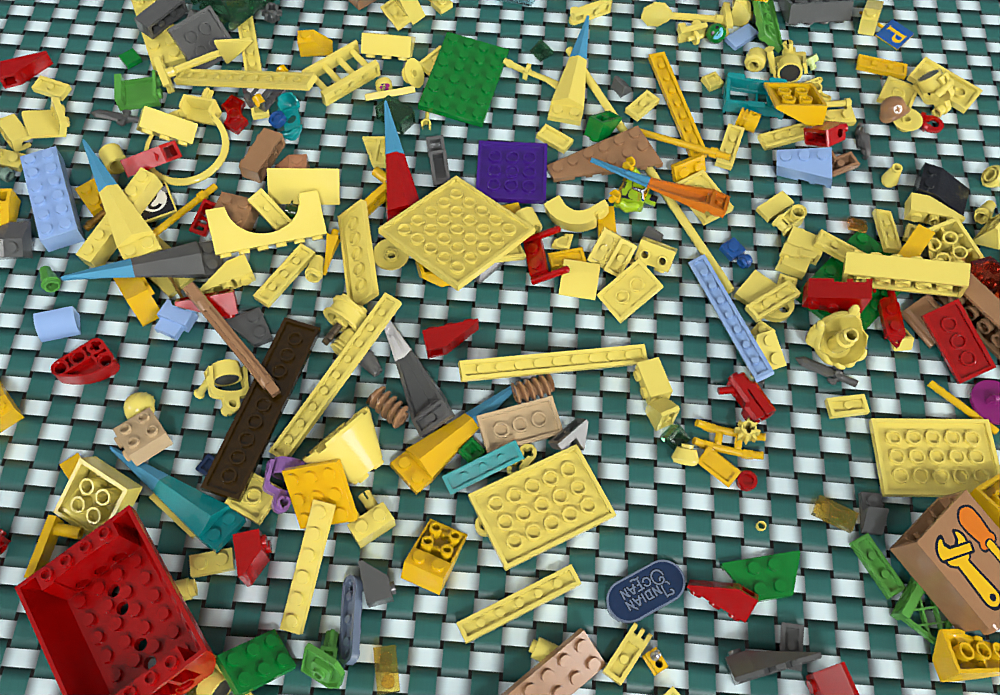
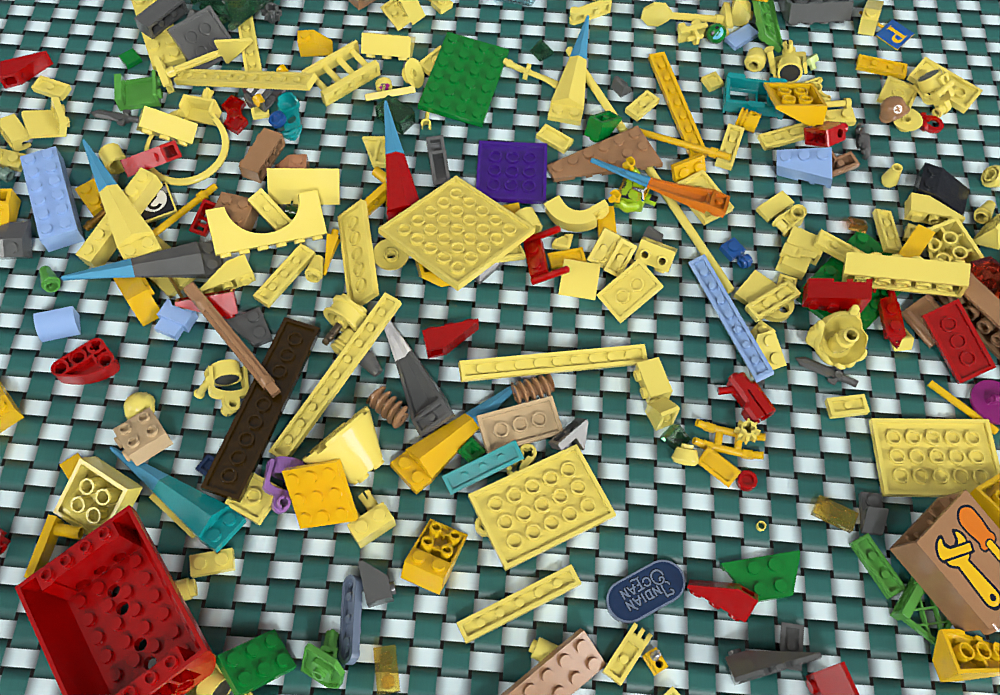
(251, 554): red slope -> none
(307, 567): light yellow plate -> none

